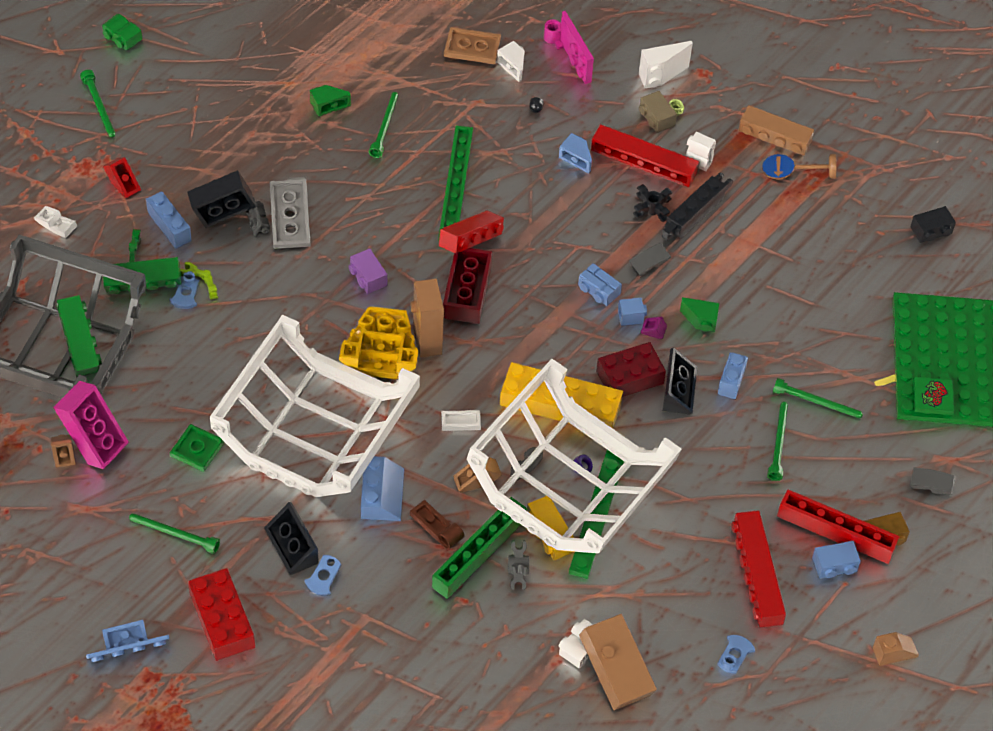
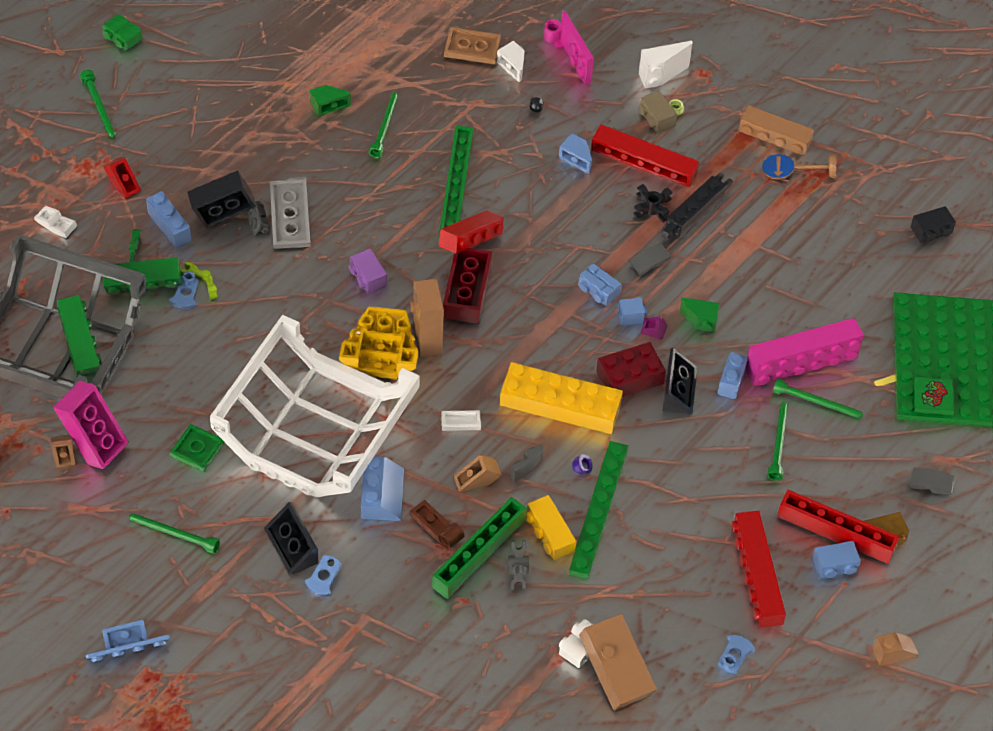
(221, 614): red brick -> none
(553, 375): white window -> none
(701, 149): white brick -> none
(804, 351): none -> dark pink brick

